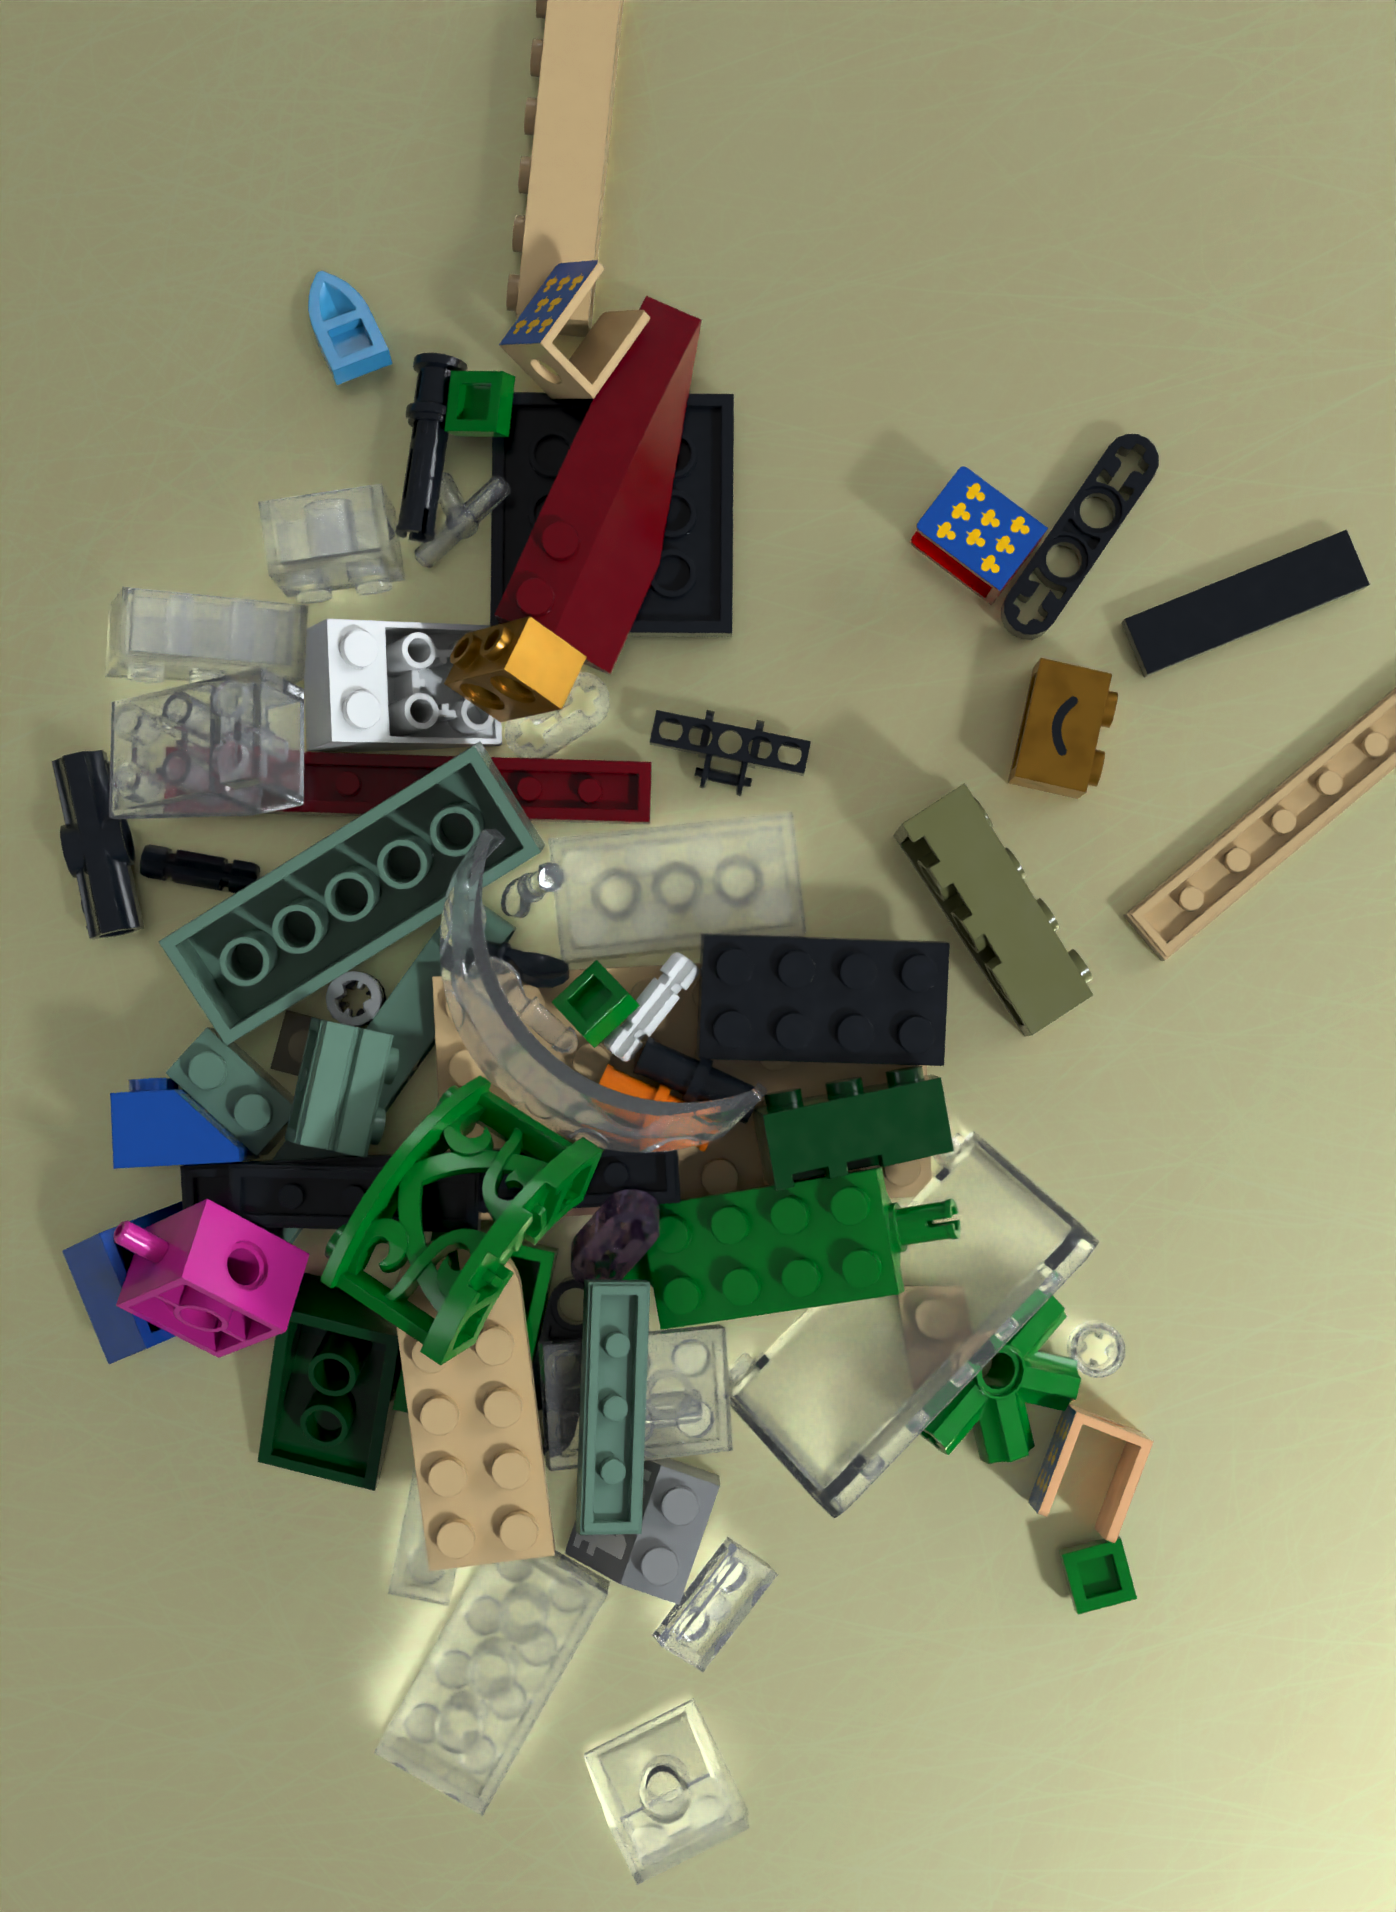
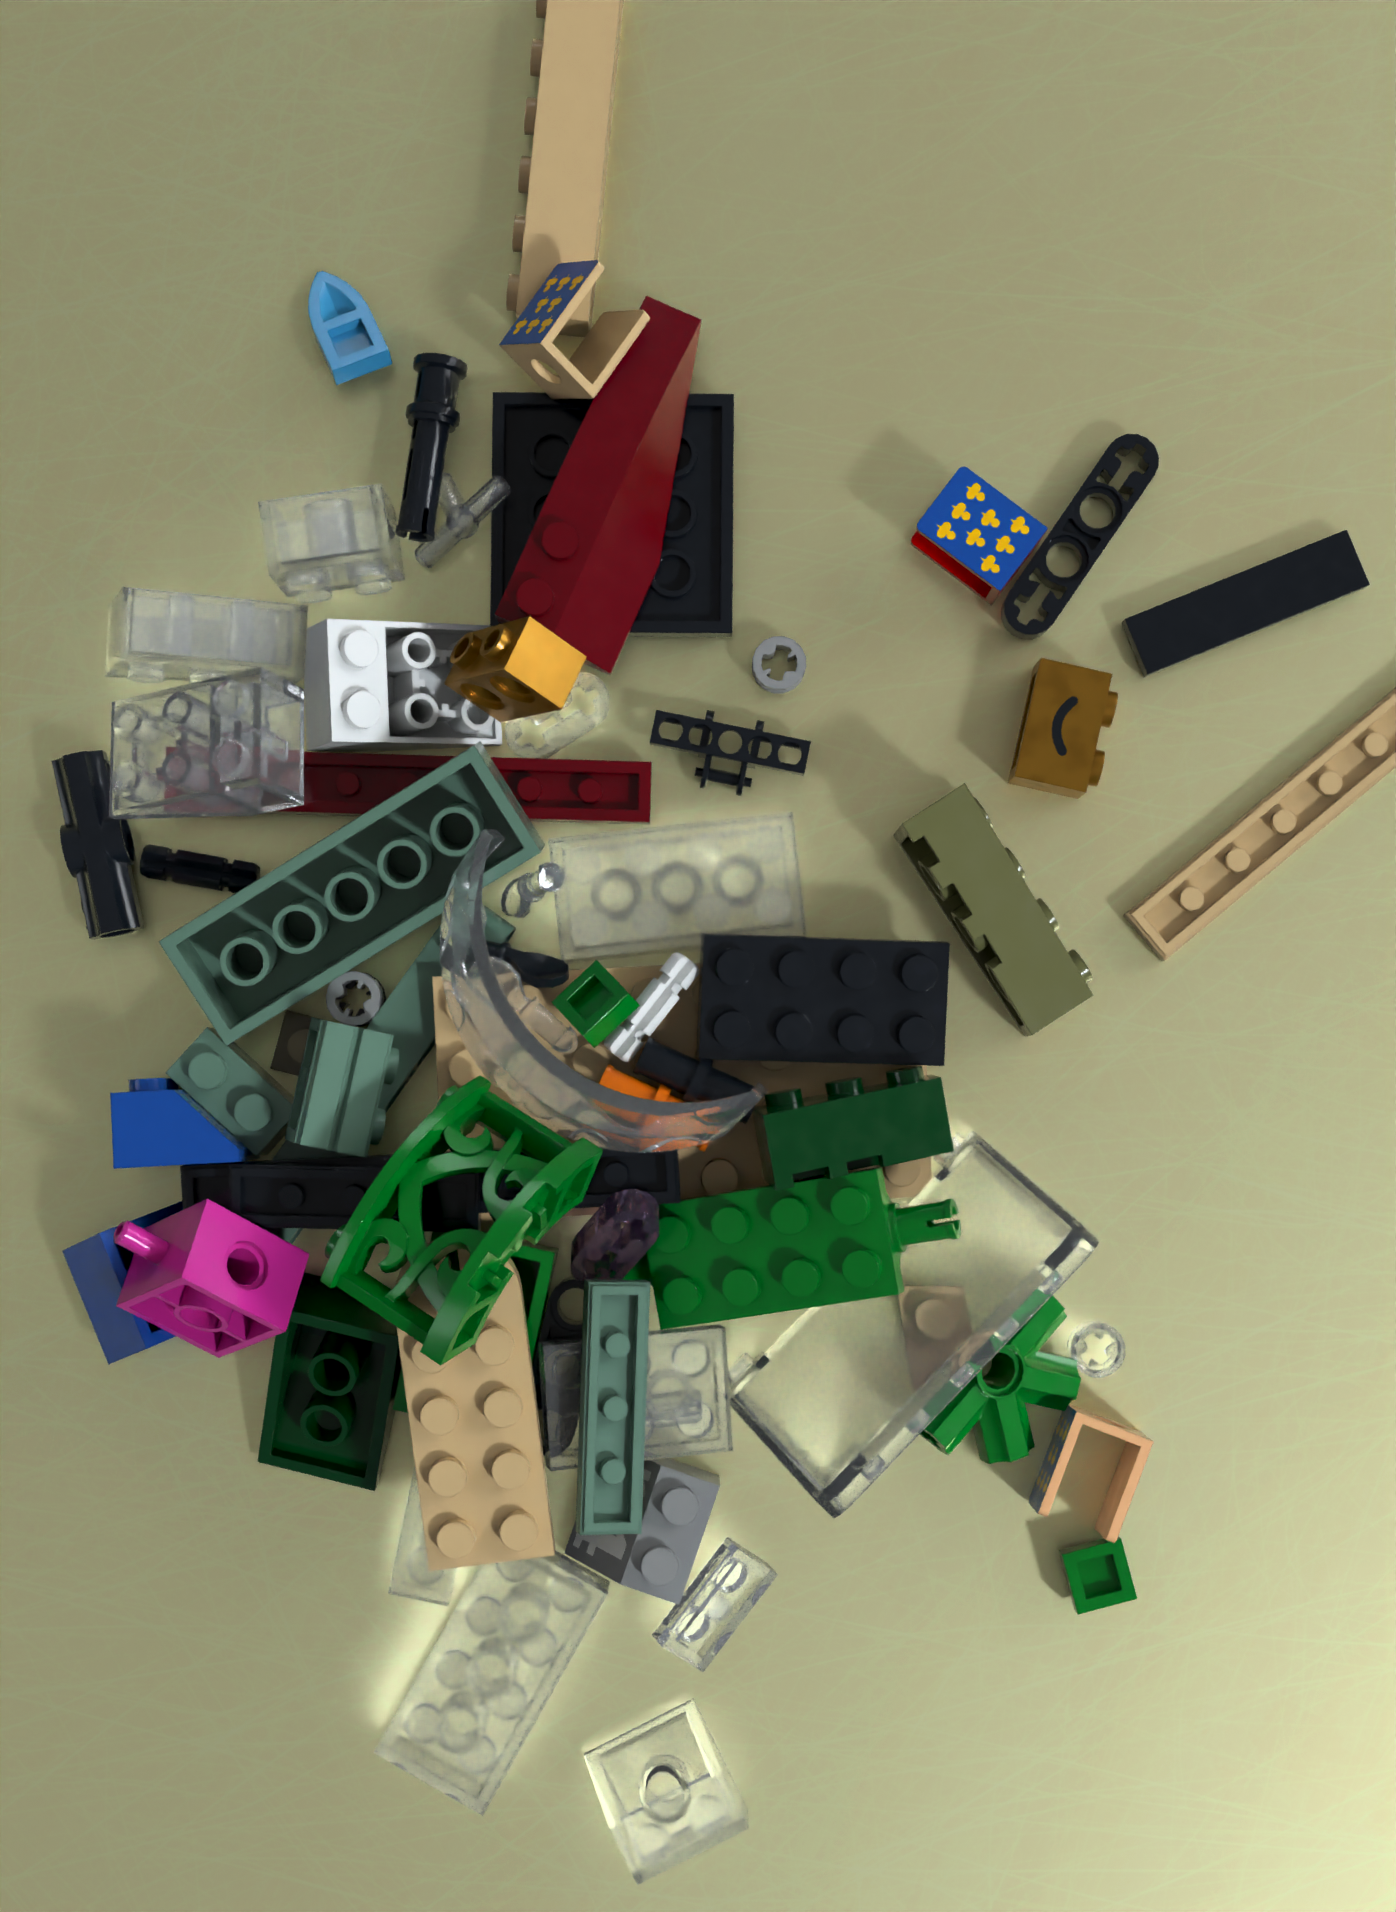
(479, 403): green plate -> none
(790, 679): none -> light grey bush

